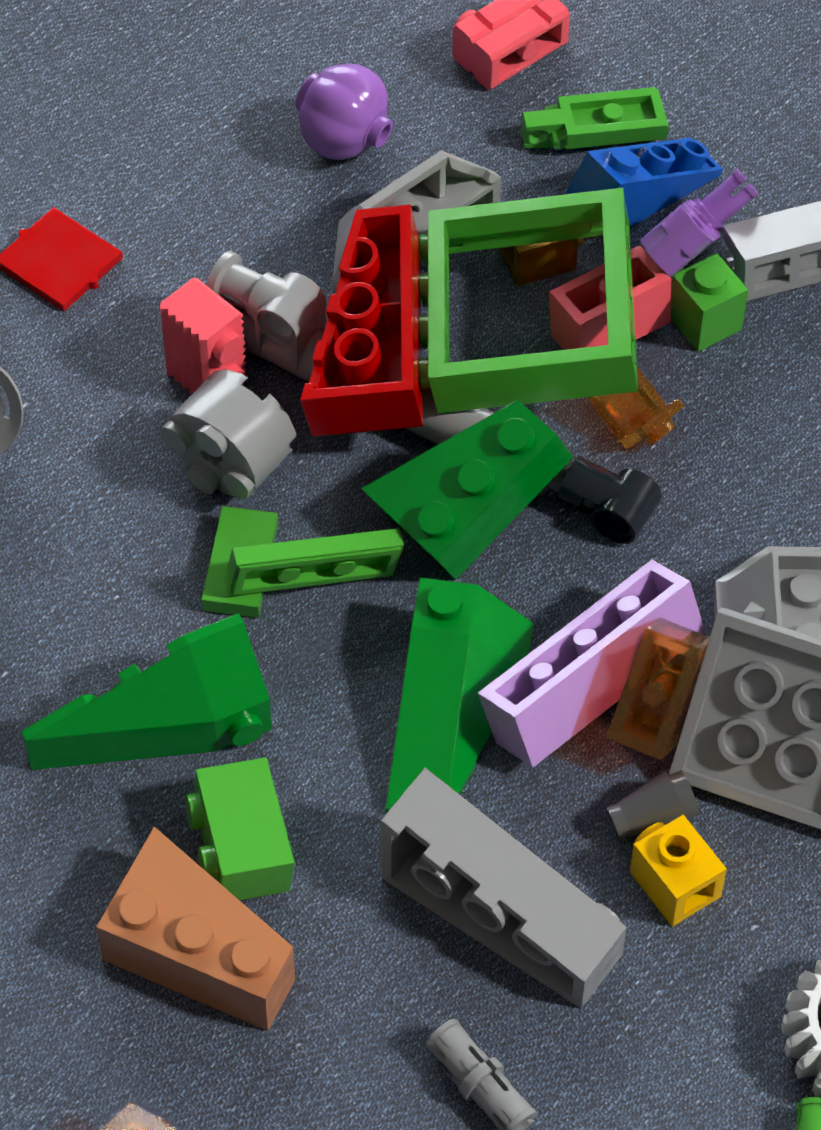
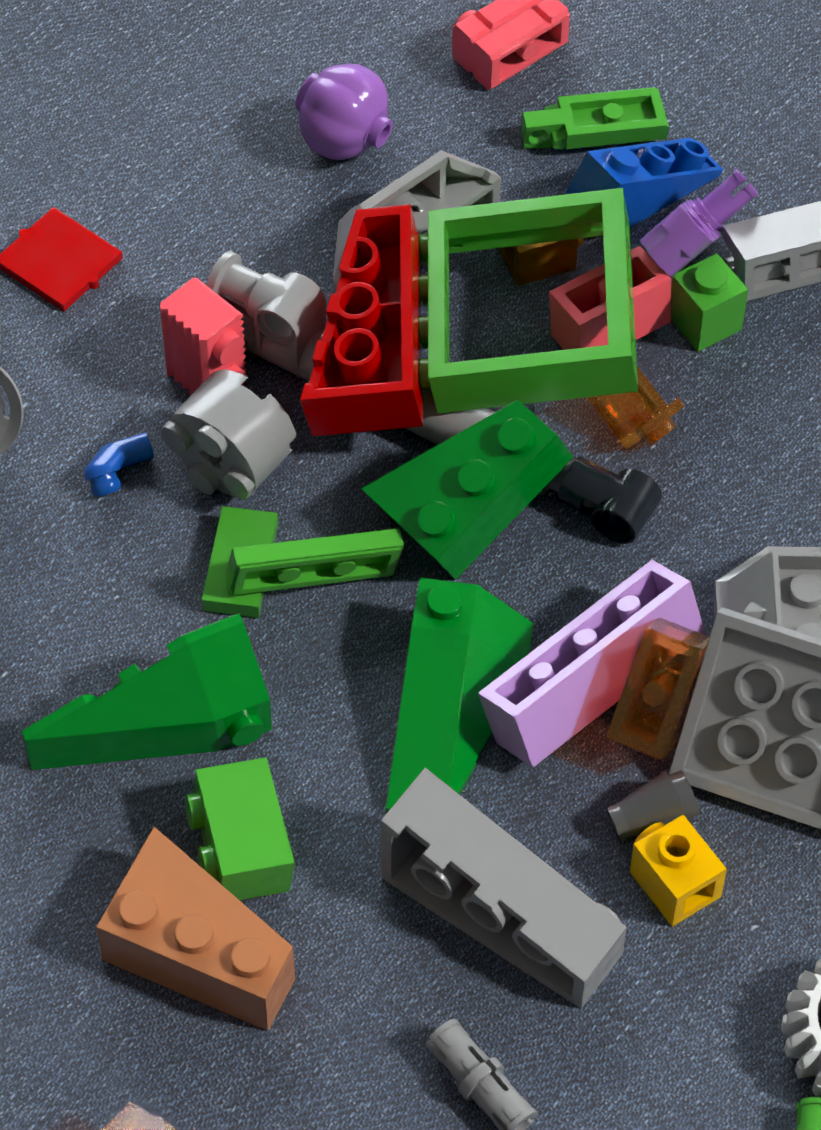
(113, 457): none -> blue arm

